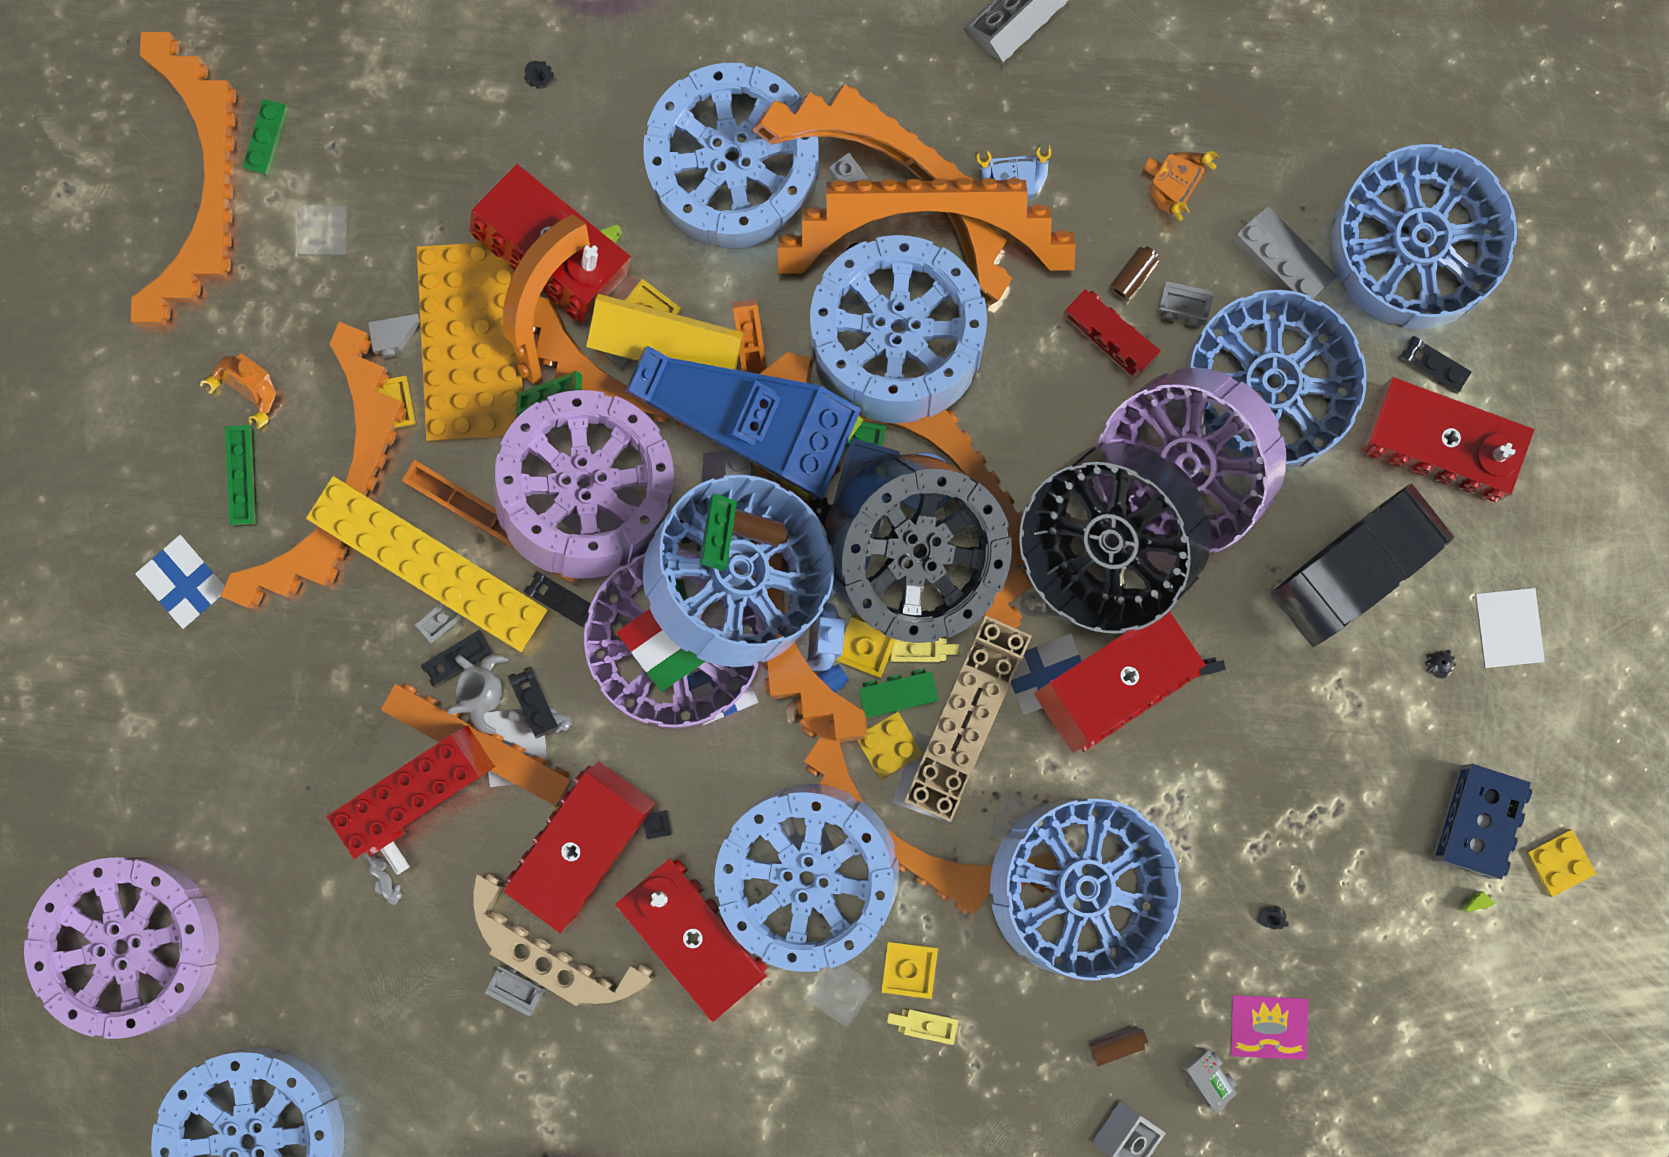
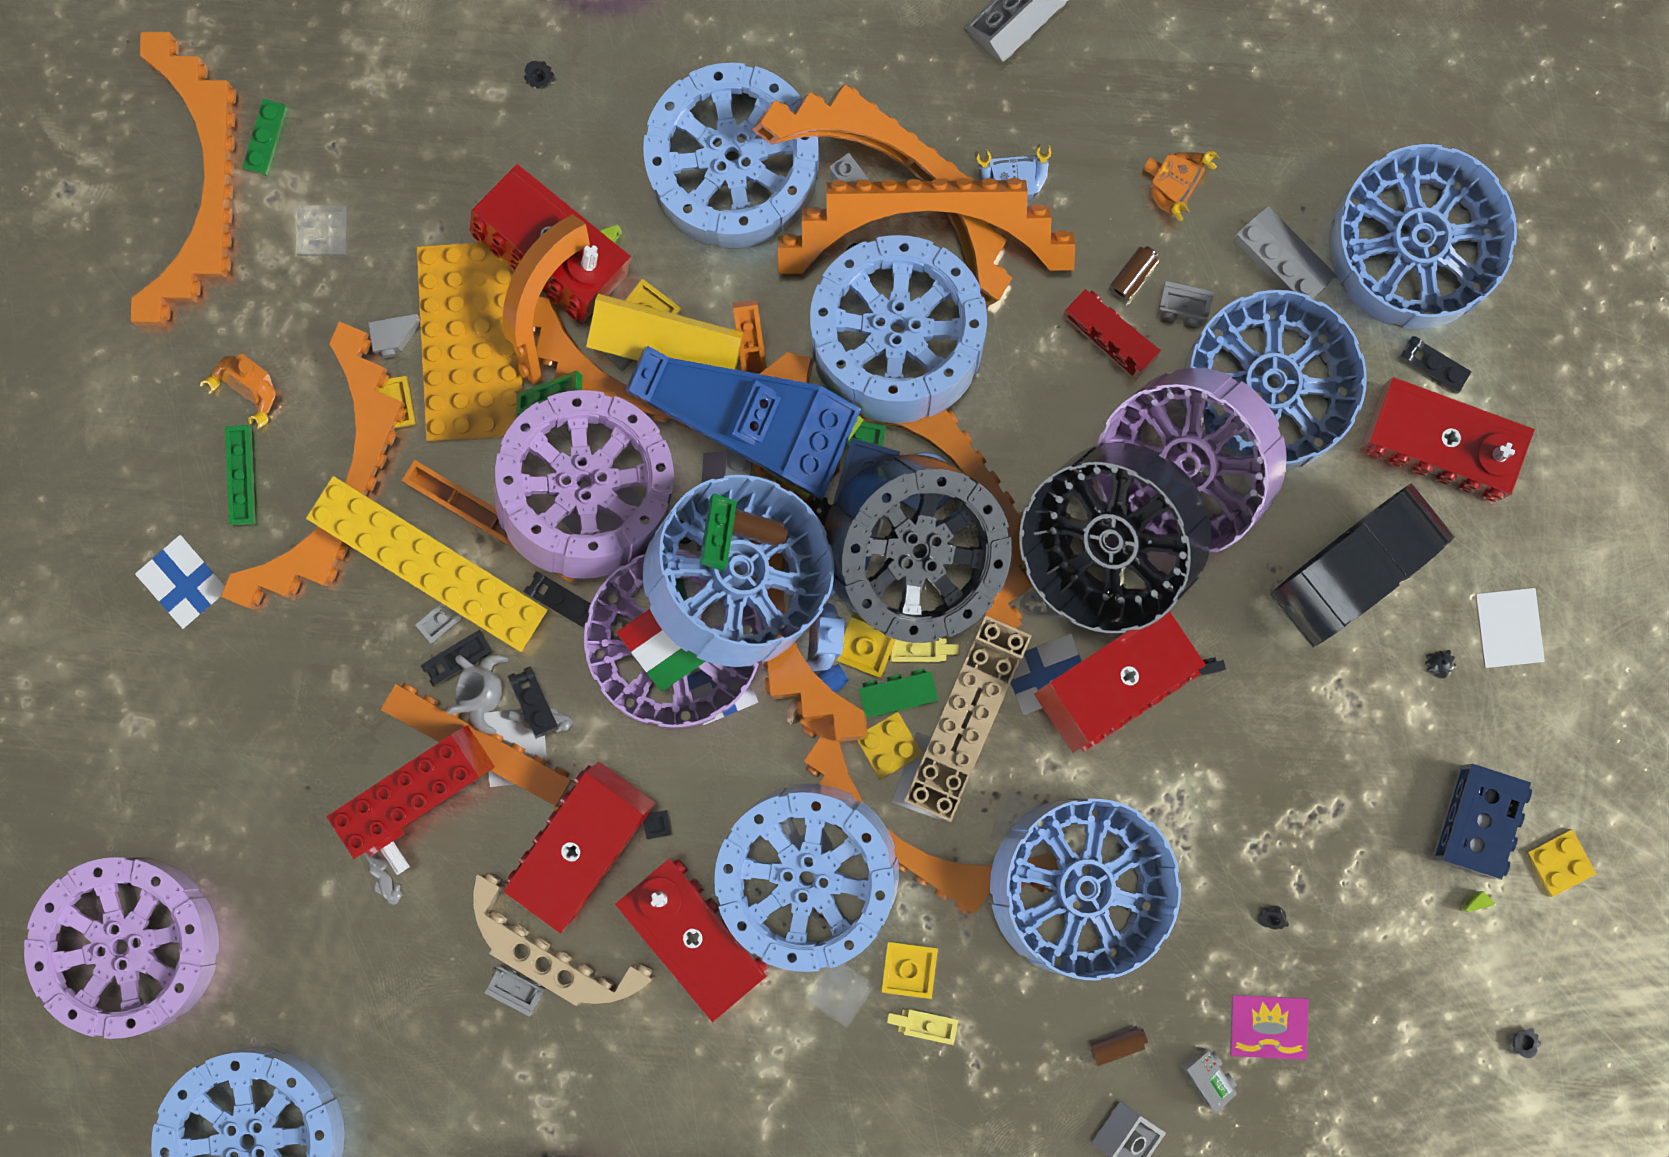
(1530, 1043): none -> black animal

